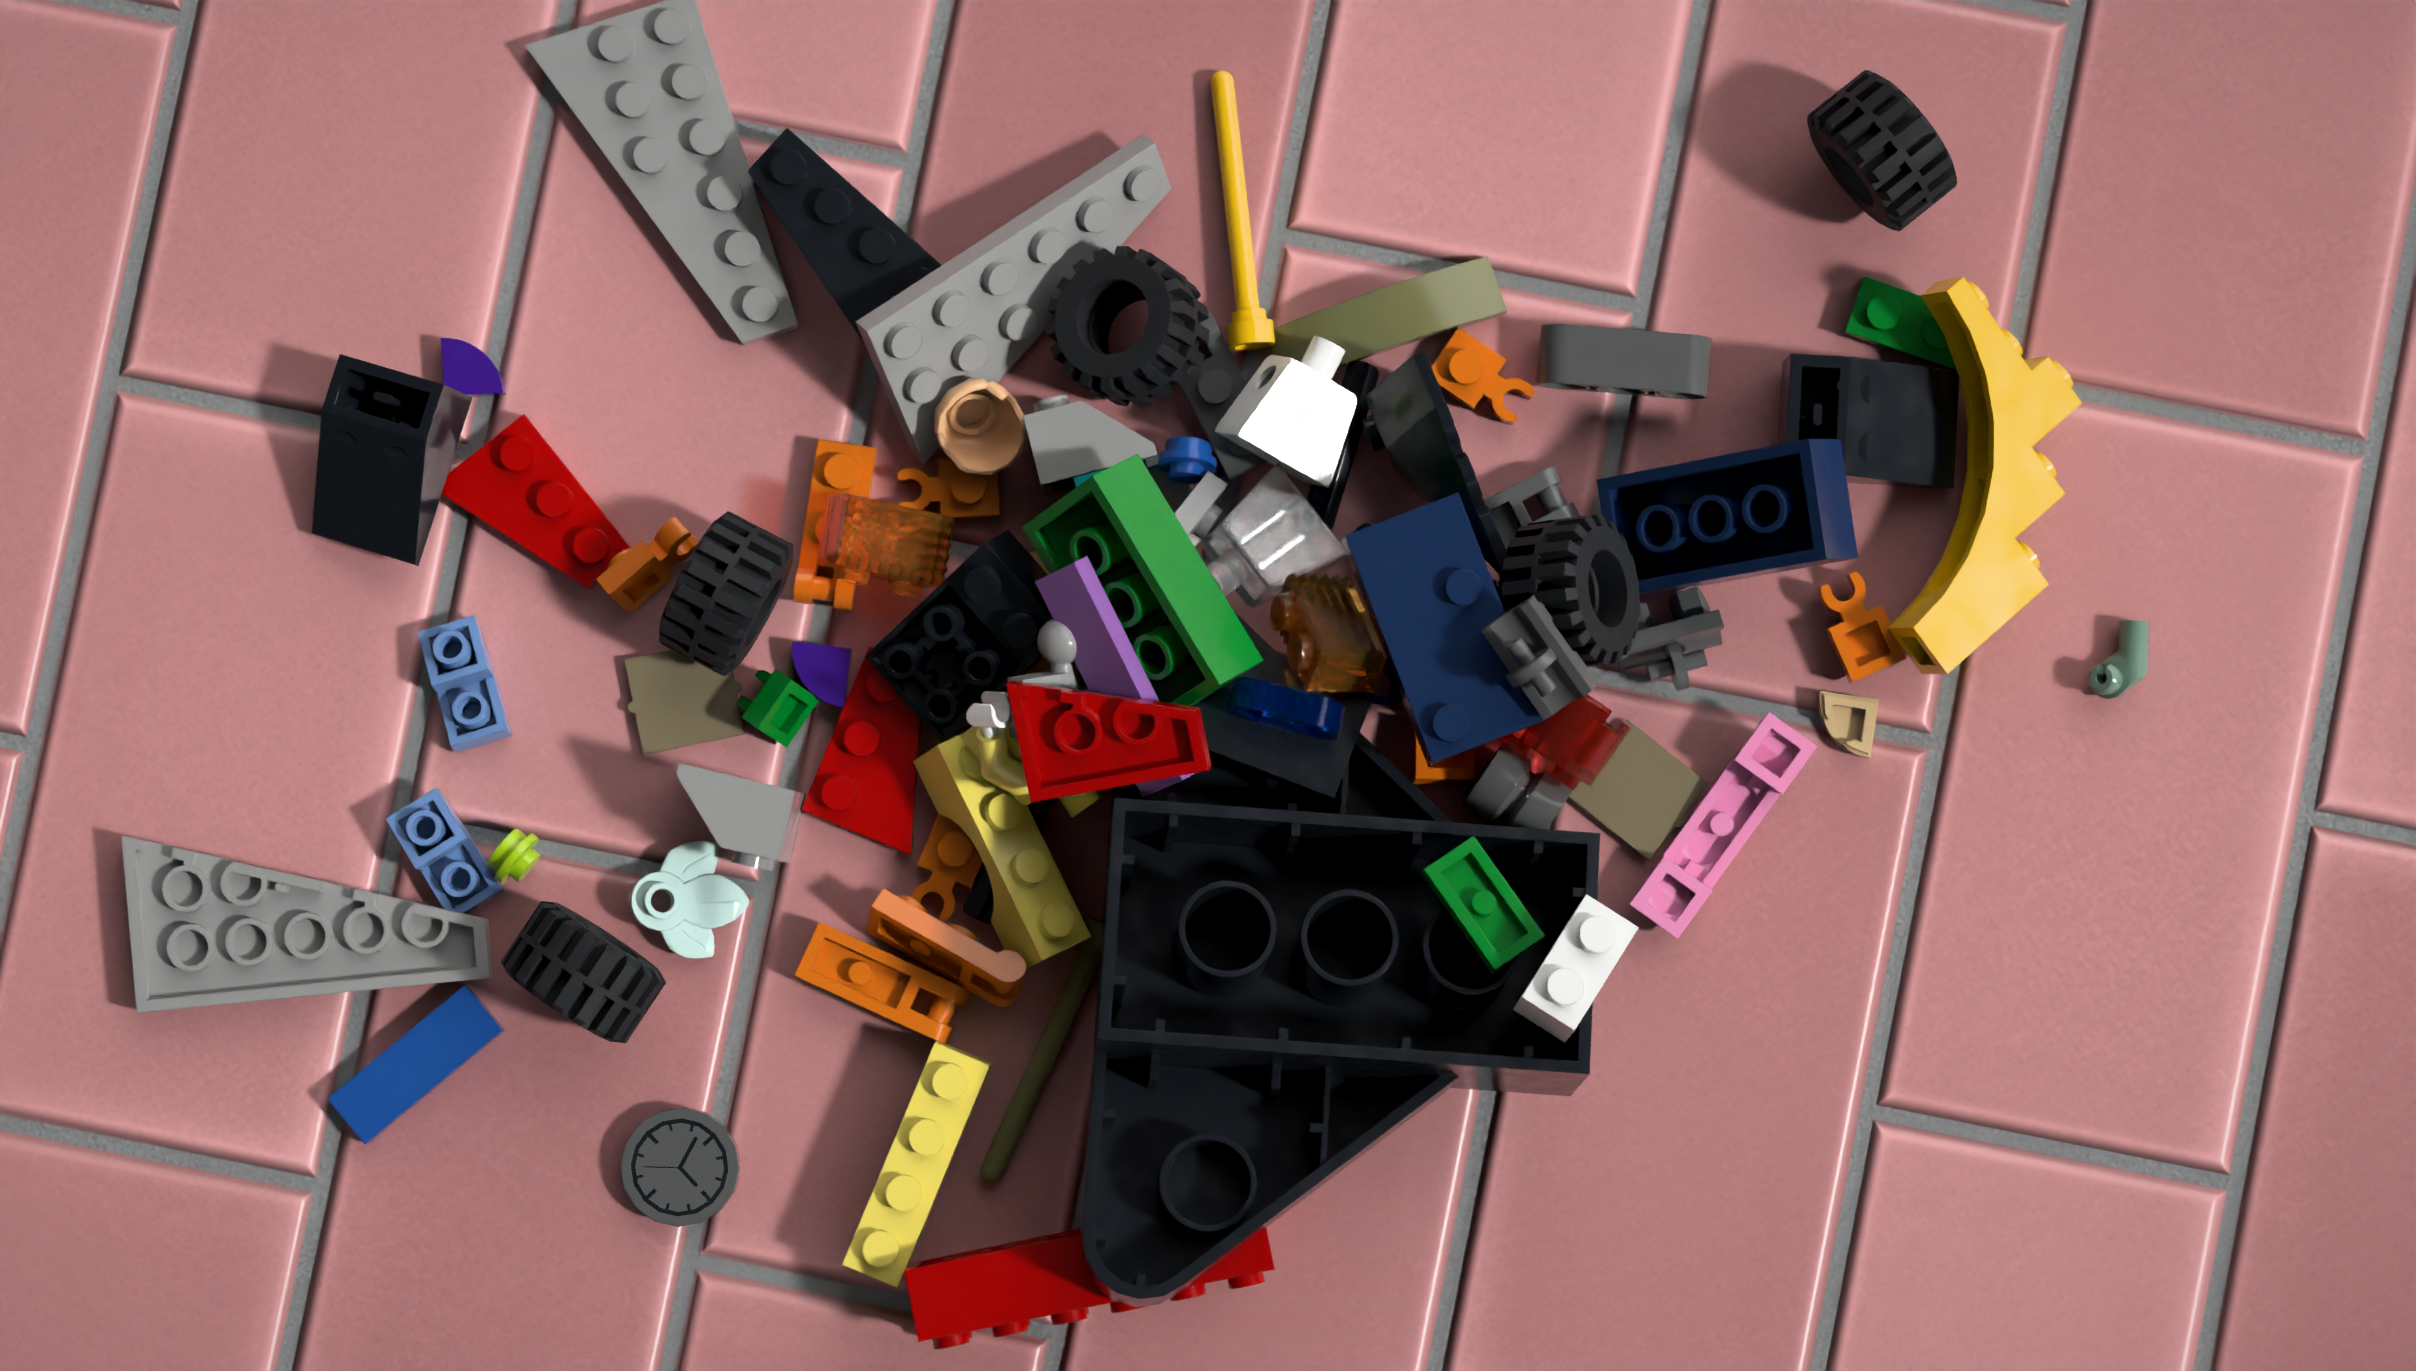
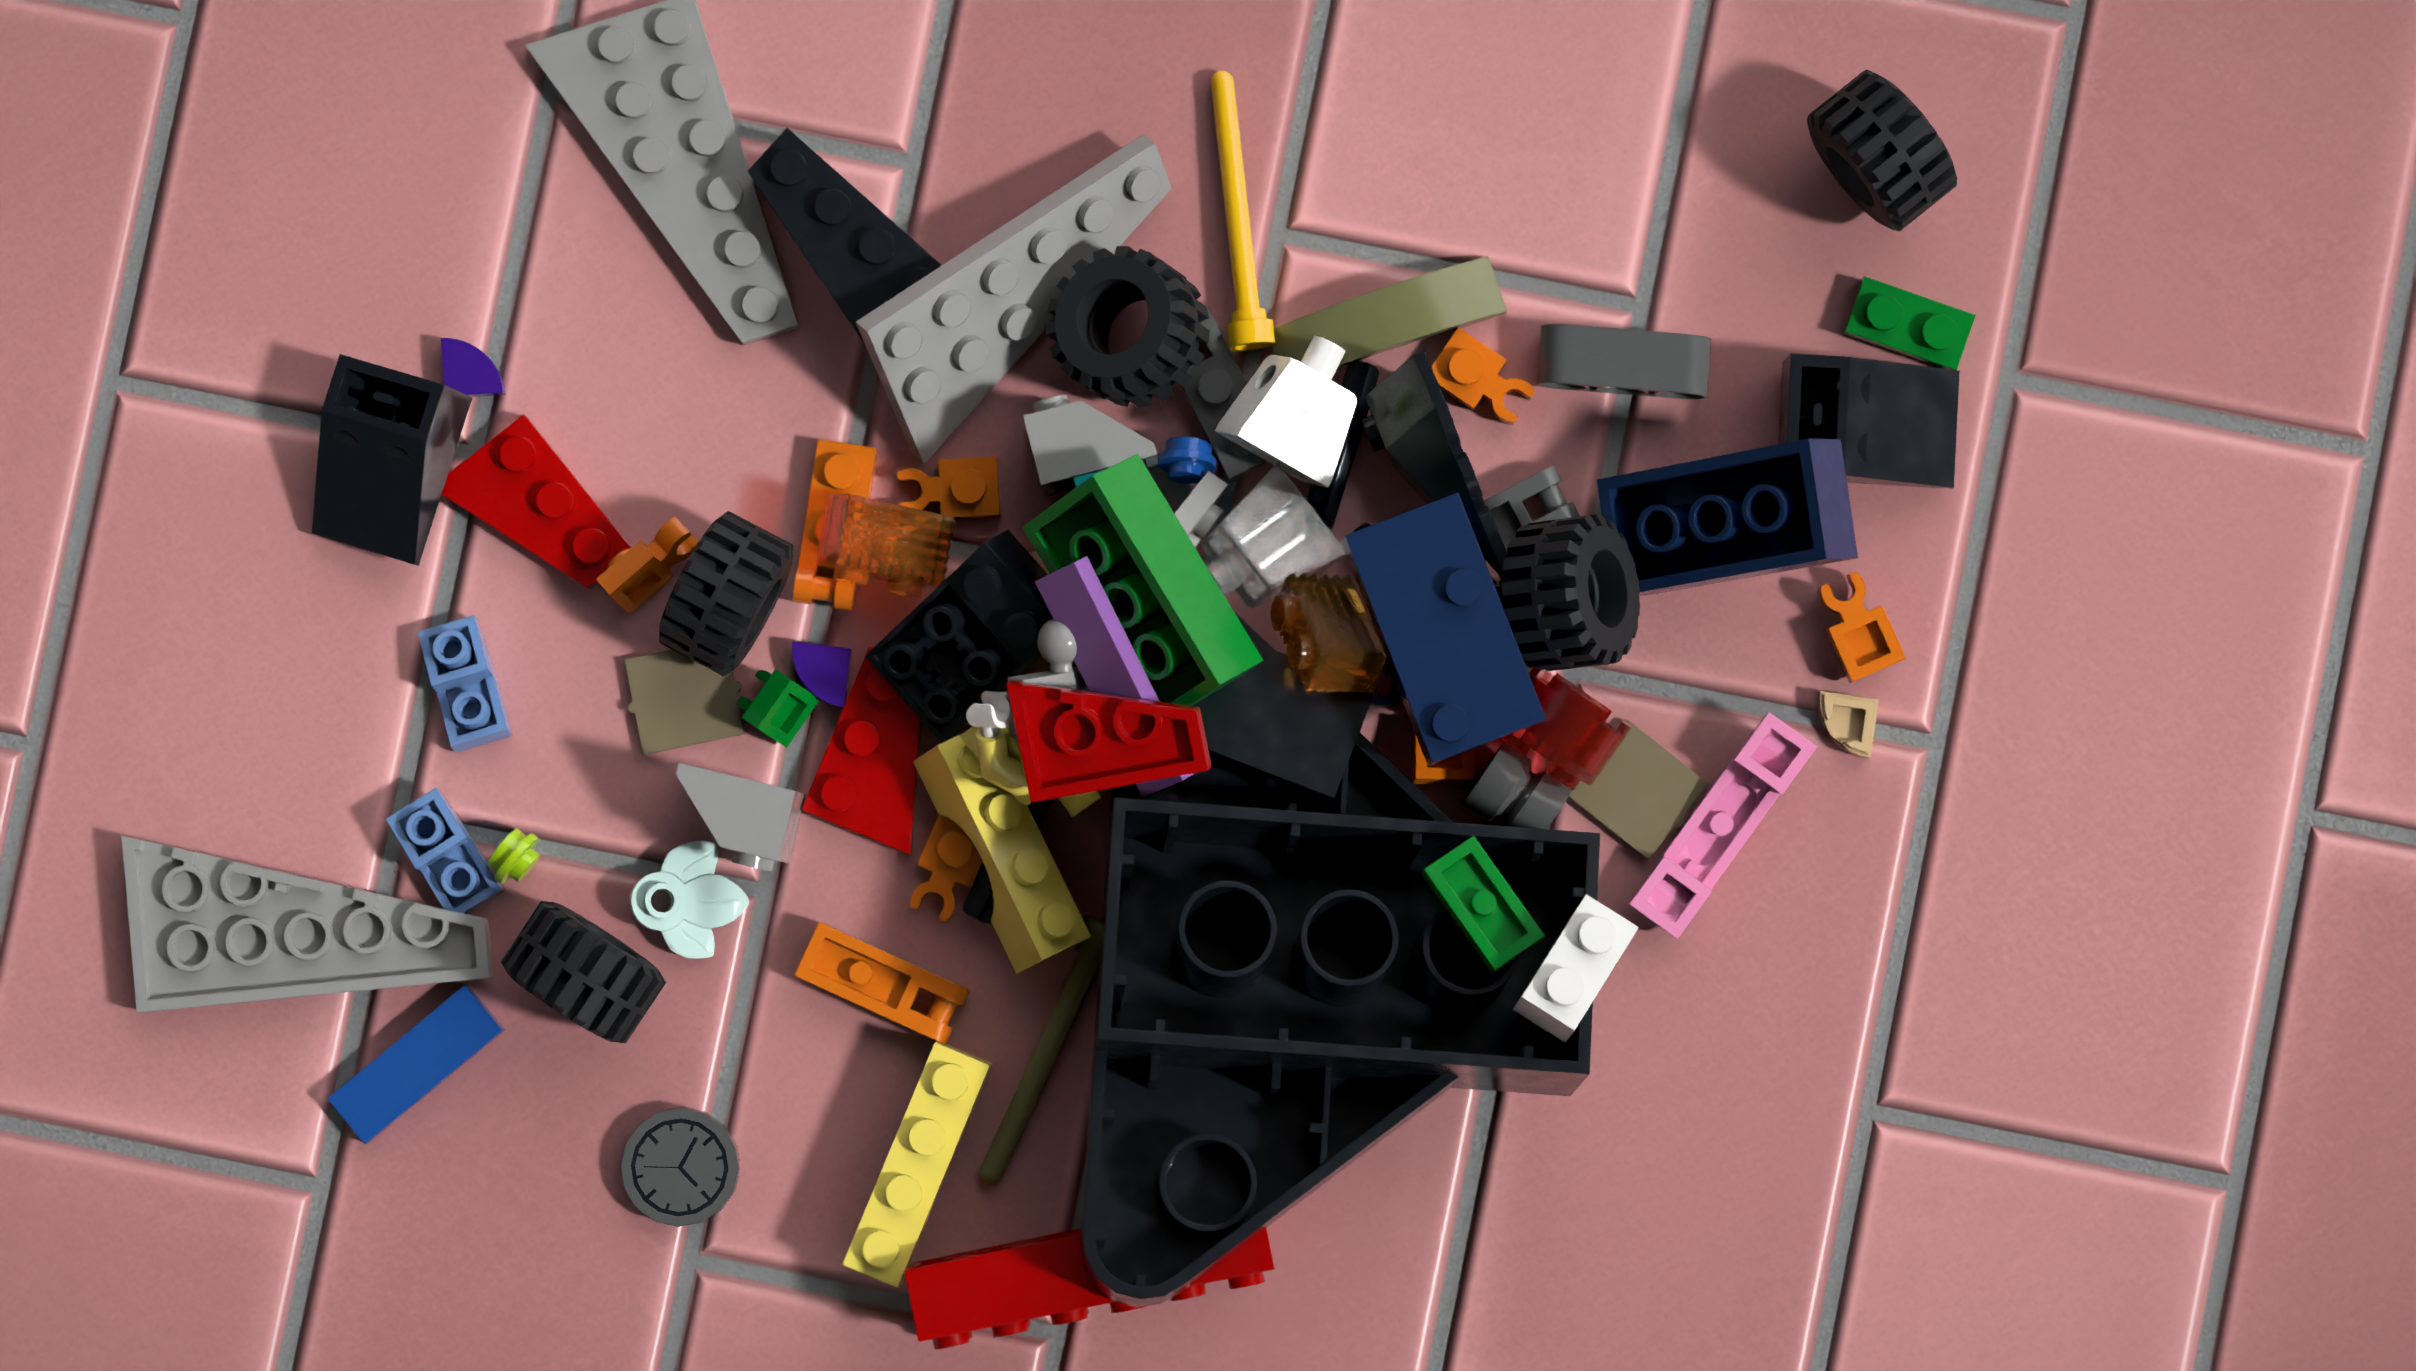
(947, 949): orange plate -> none
(980, 427): light nougat hair -> none
(1286, 708): clear blue beam -> none
(1538, 657): dark grey hips -> none
(1676, 645): dark grey hips -> none
(2006, 487): yellow arch -> none
(2125, 666): sand green arm -> none

